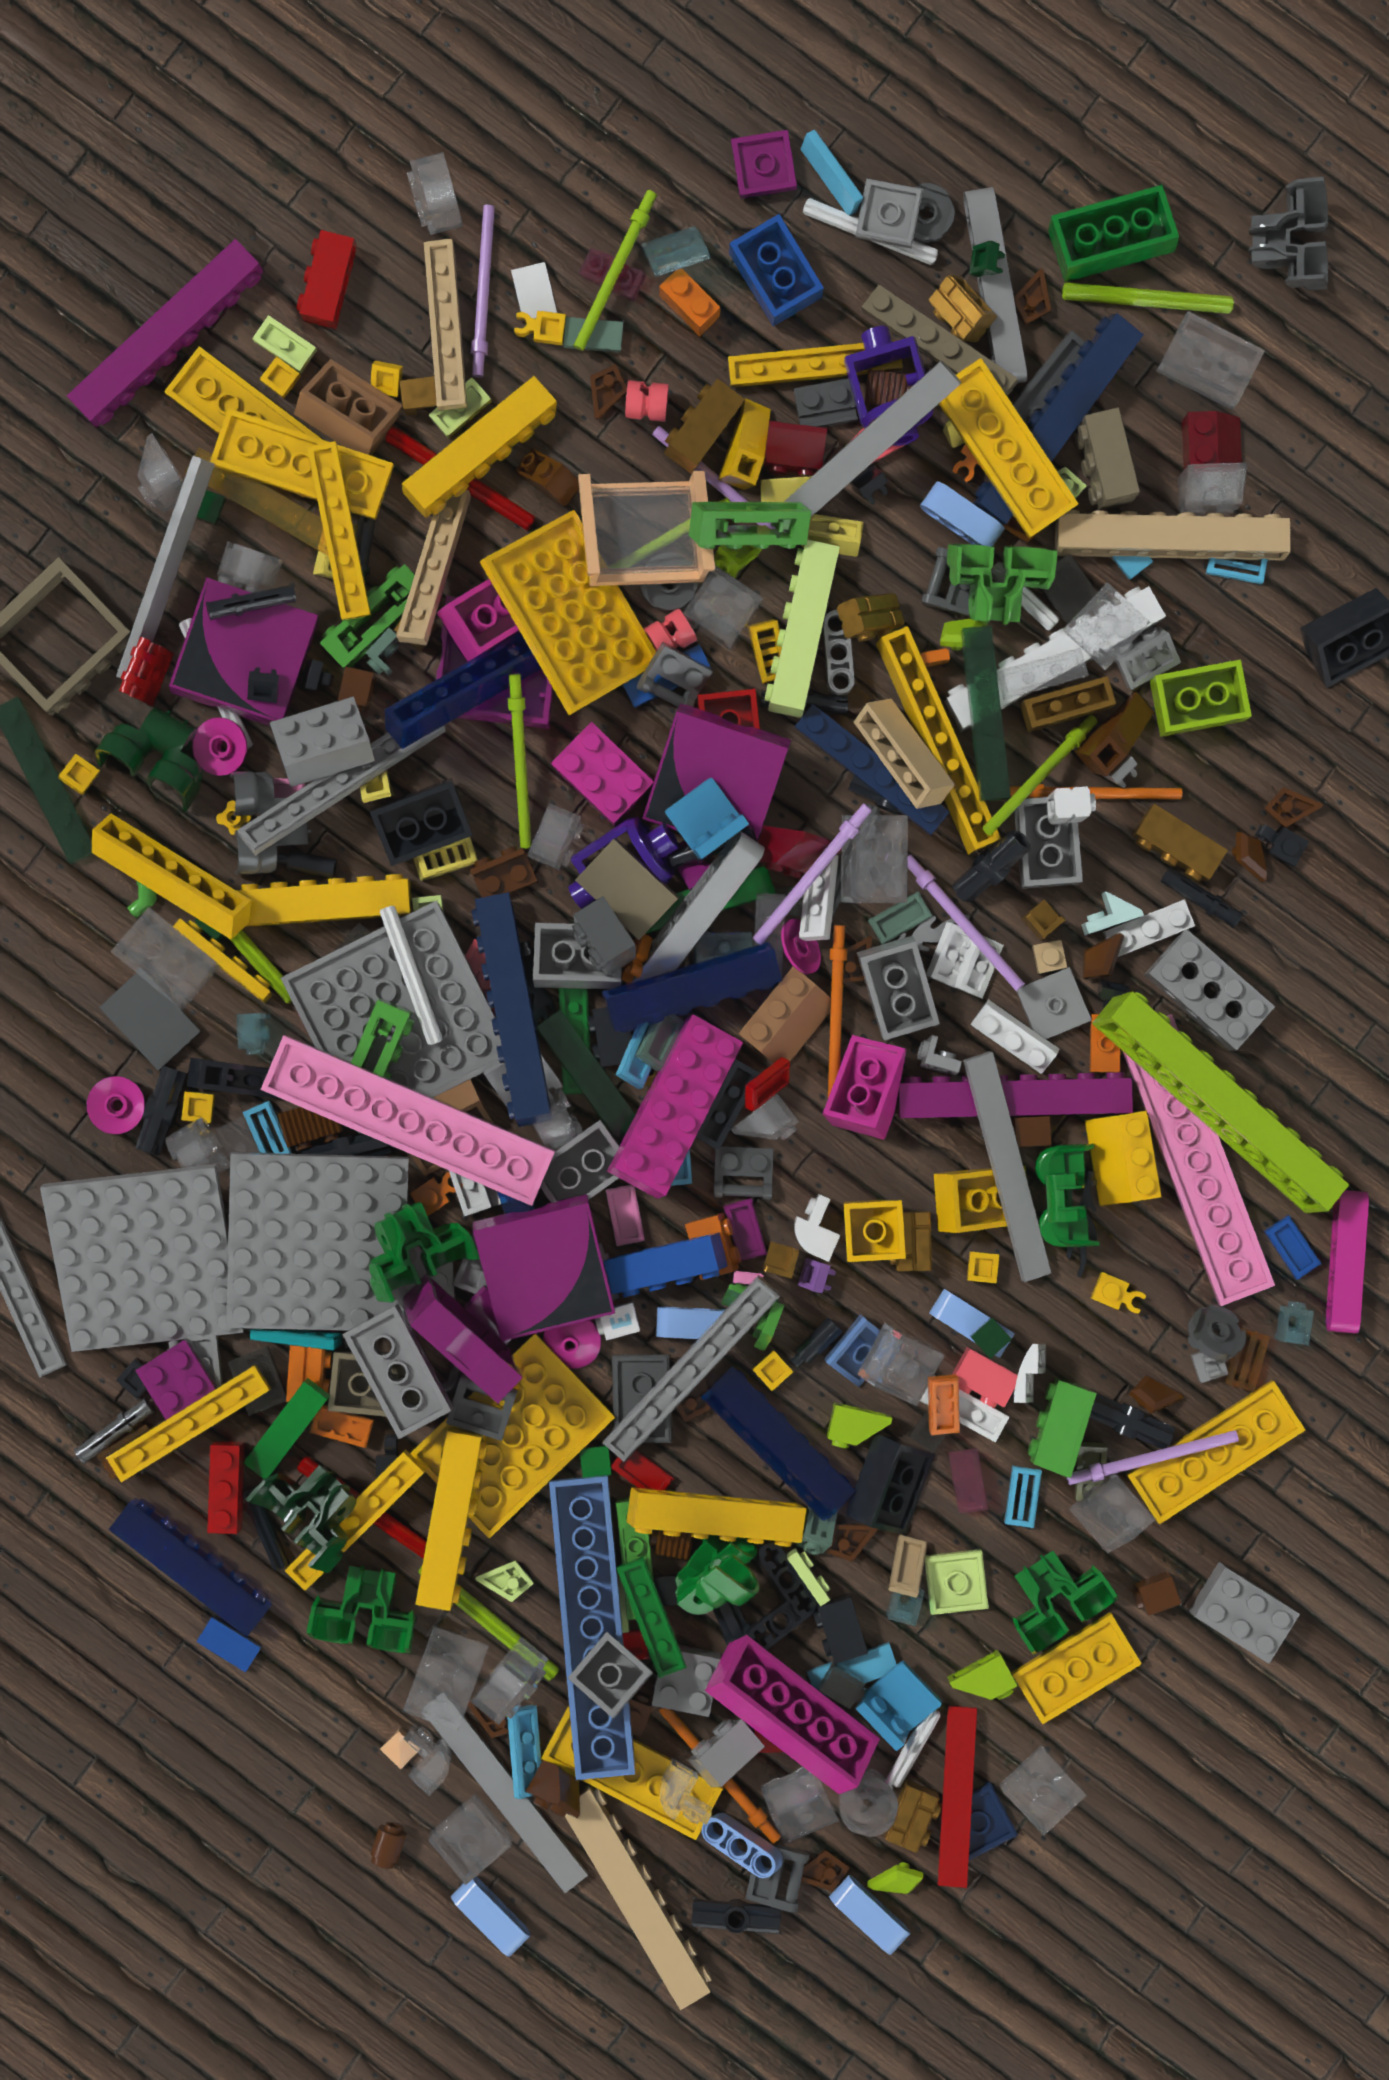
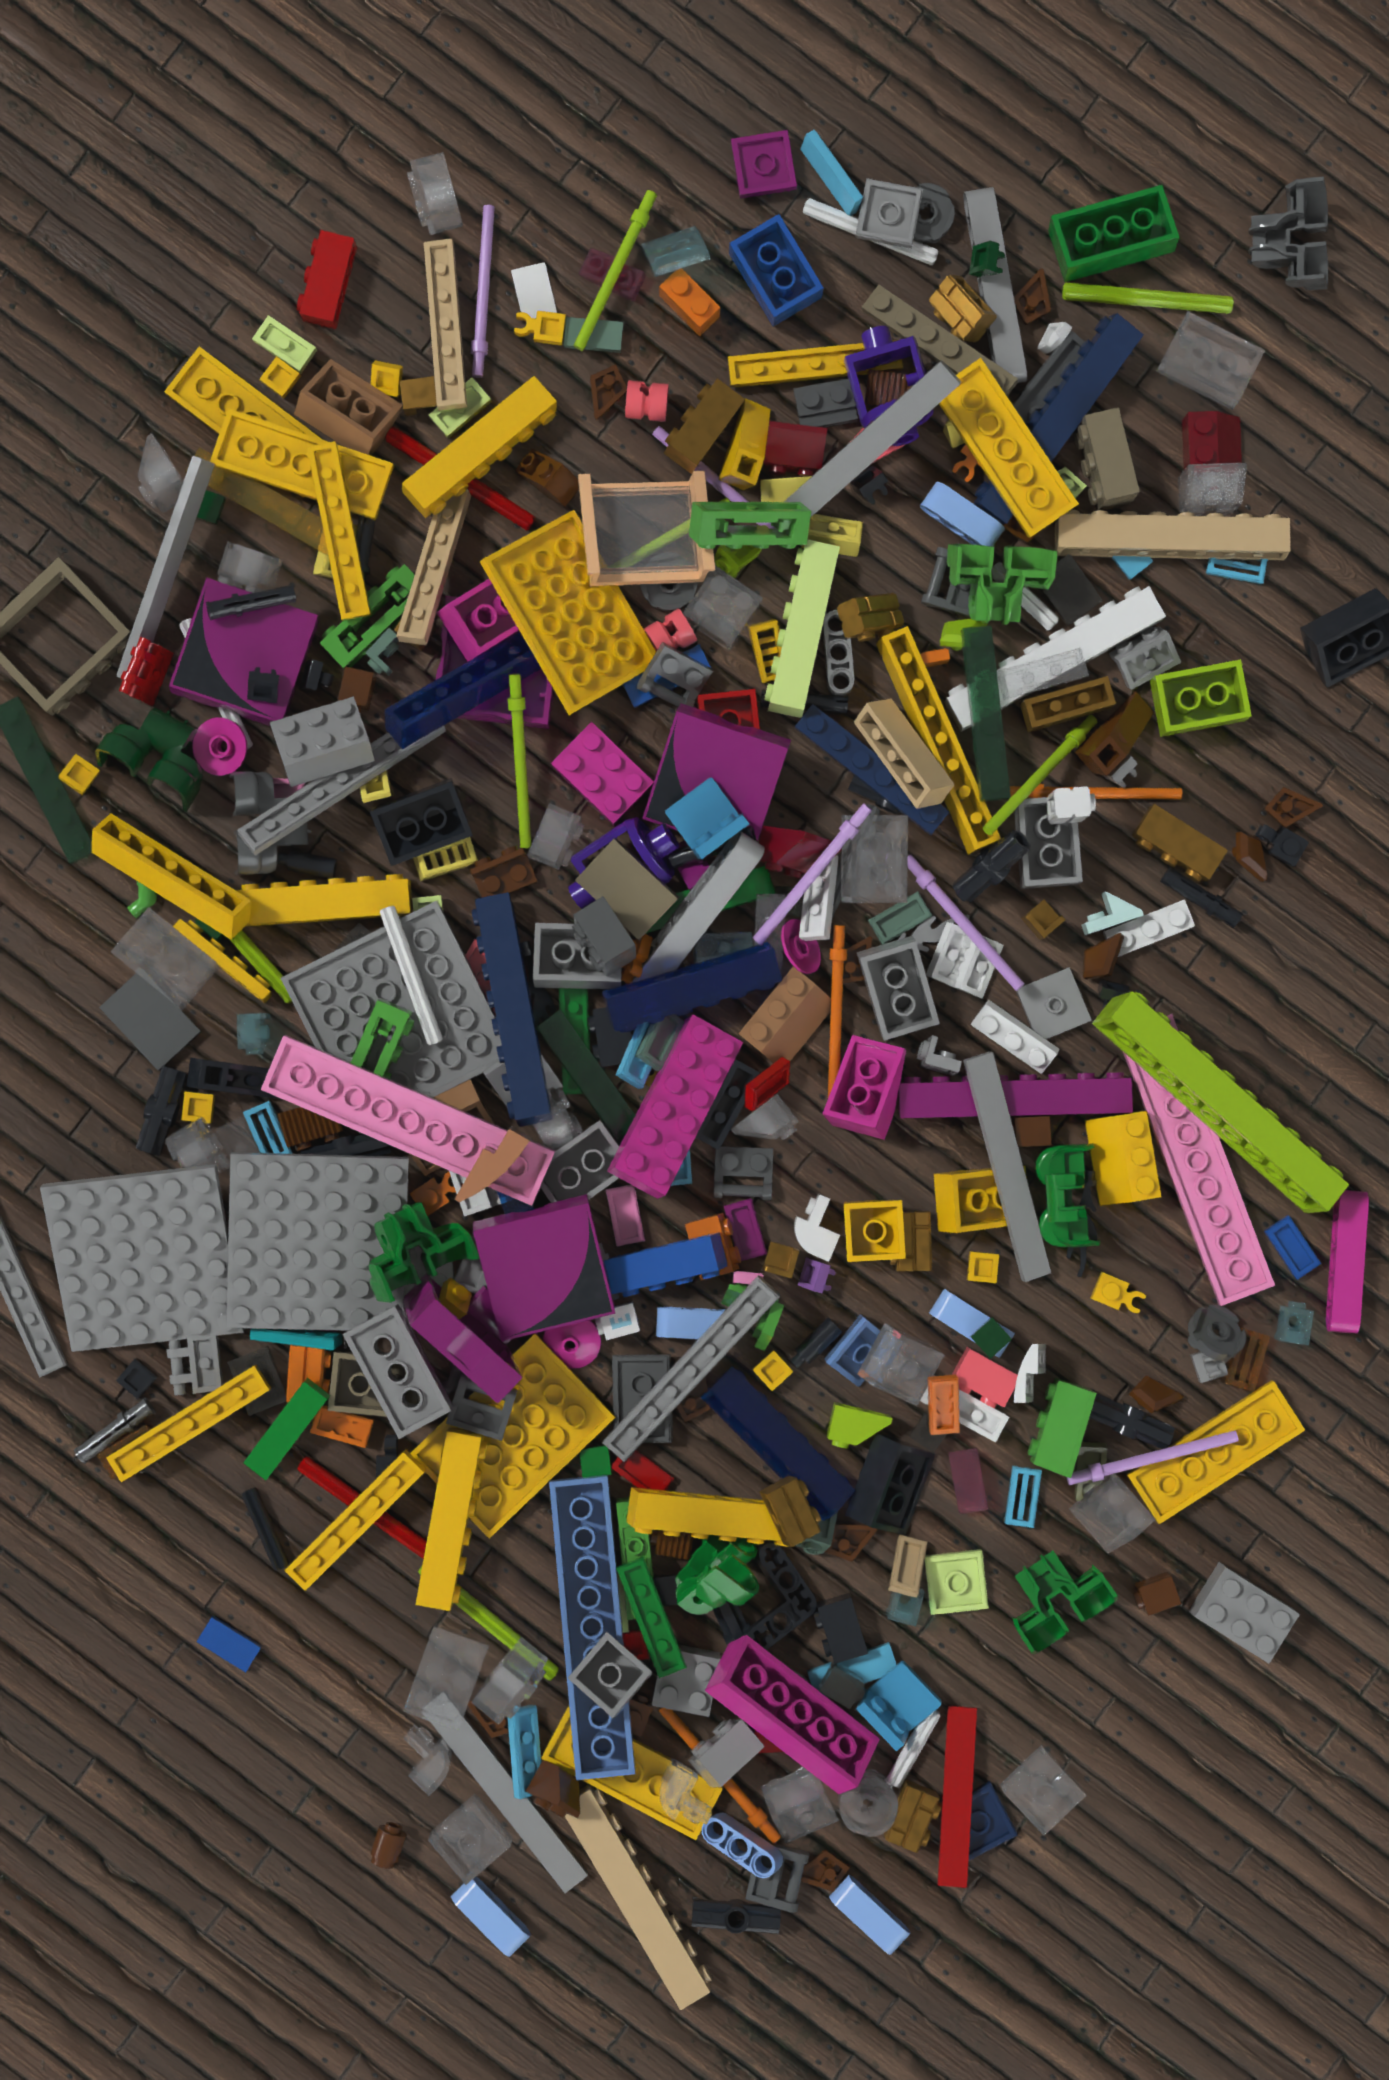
(101, 1102): dark pink dish -> none
(166, 333): magenta brick -> none
(176, 1379): magenta plate -> none
(191, 1566): clear blue brick -> none
(225, 818): yellow plate -> none
(226, 1487): red brick -> none
(321, 1494): dark green piece -> none
(365, 1589): green piece -> none
(398, 1749): light nougat slope -> none
(455, 1297): none -> yellow plate
(493, 1163): none -> nougat slope
(507, 1580): yellowish green piece -> none
(791, 1510): none -> pearl gold brick
(816, 1585): yellowish green plate -> none
(896, 1879): lime piece -> none
(985, 1678): lime slope -> none
(1049, 956): tan plate -> none
(1054, 336): none -> white tile
(1076, 1668): yellow plate -> none
(1103, 1052): orange plate -> none
(1106, 626): clear brick -> none
(1227, 985): light grey brick -> none

